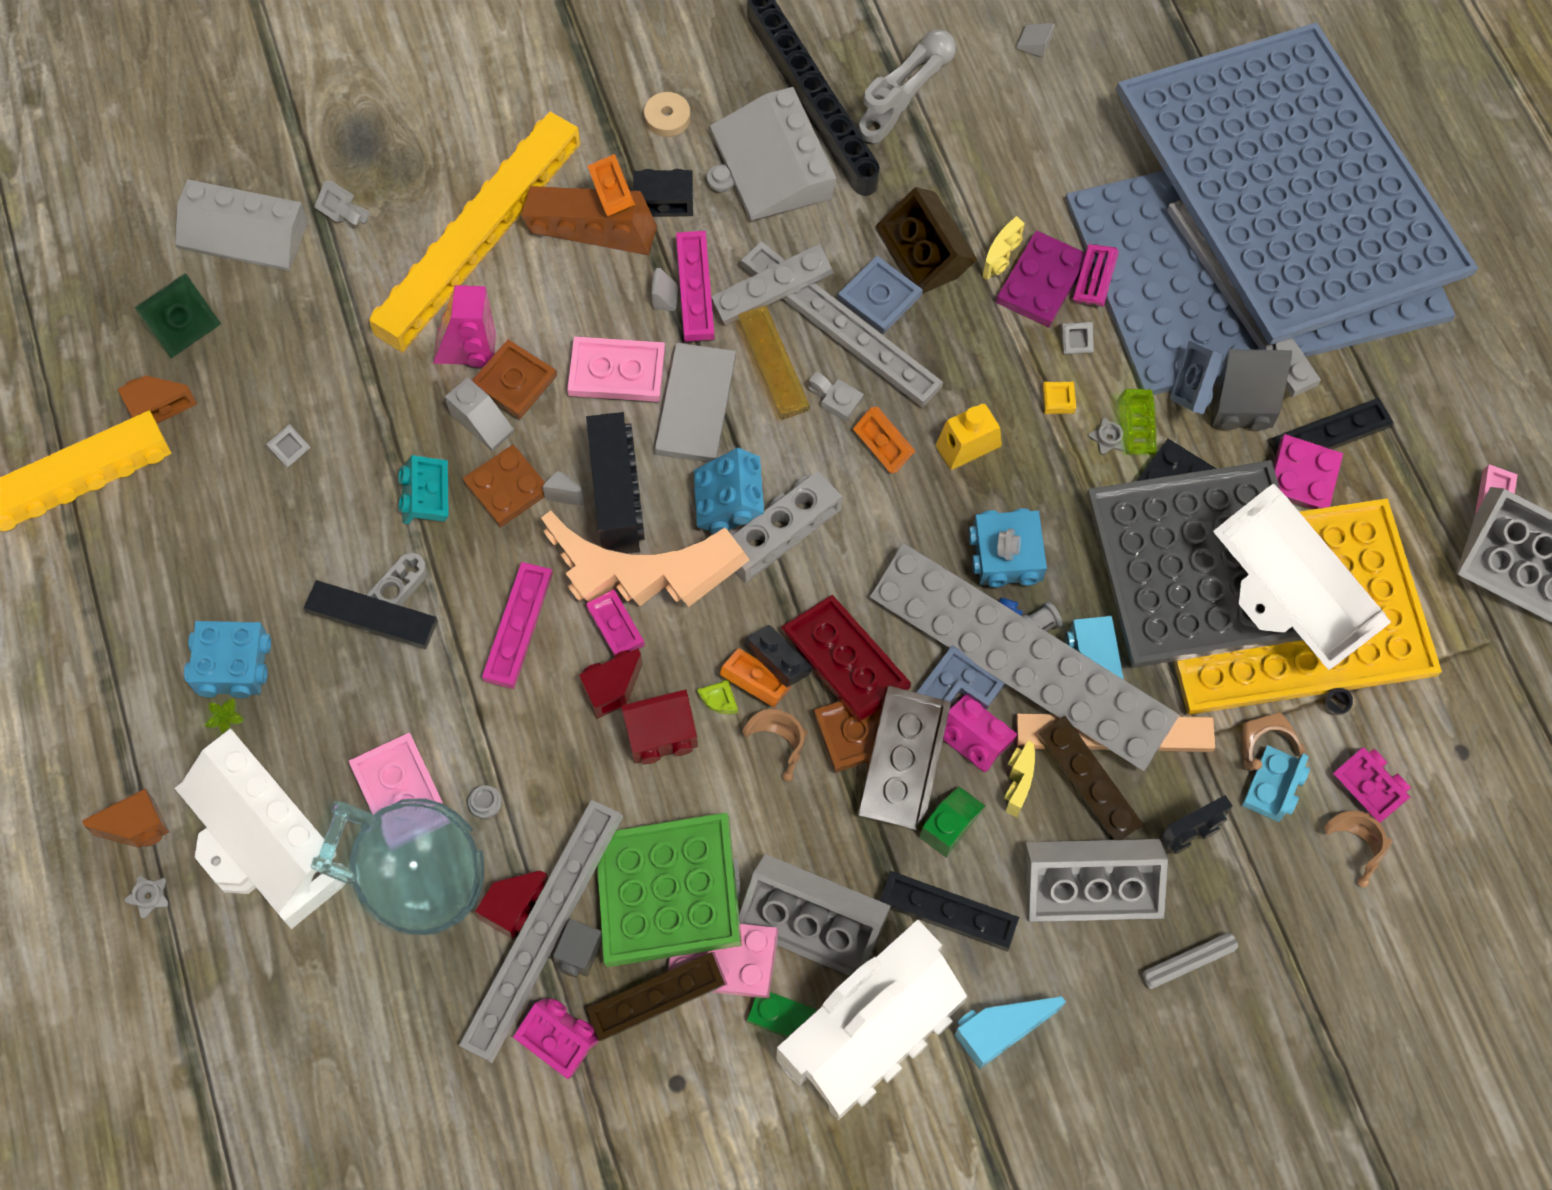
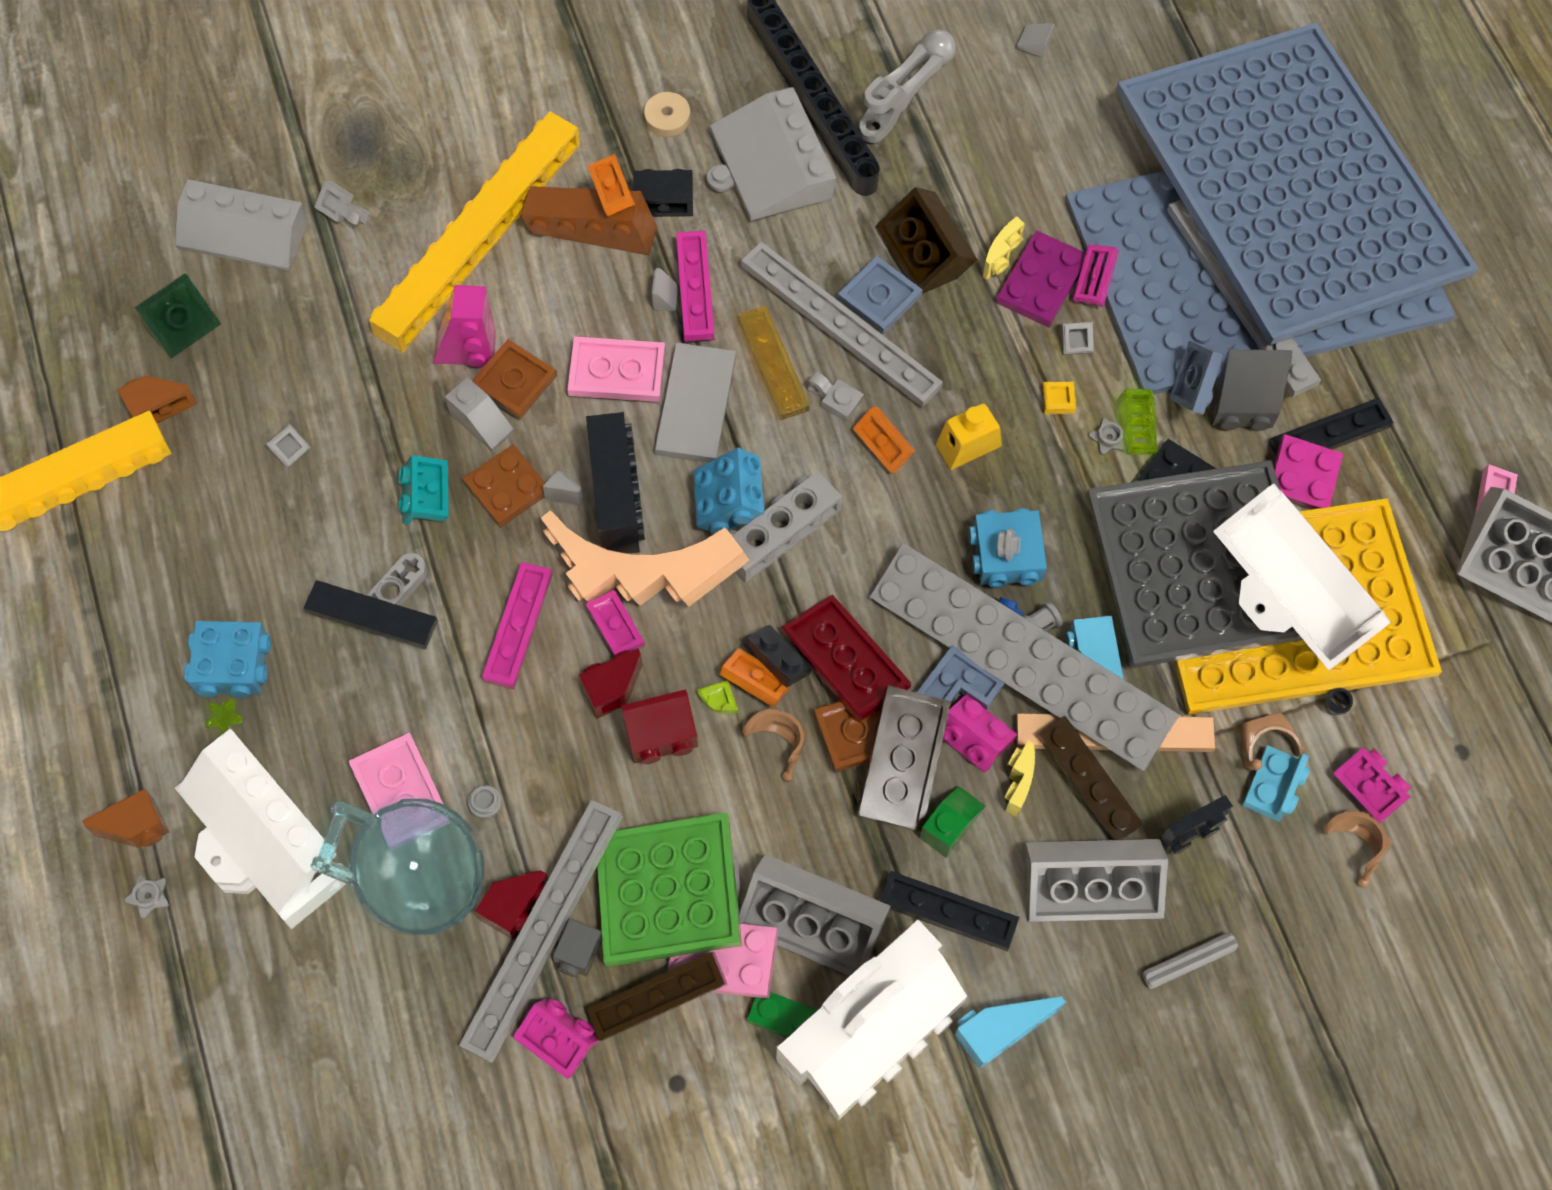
(773, 283): light grey plate -> none

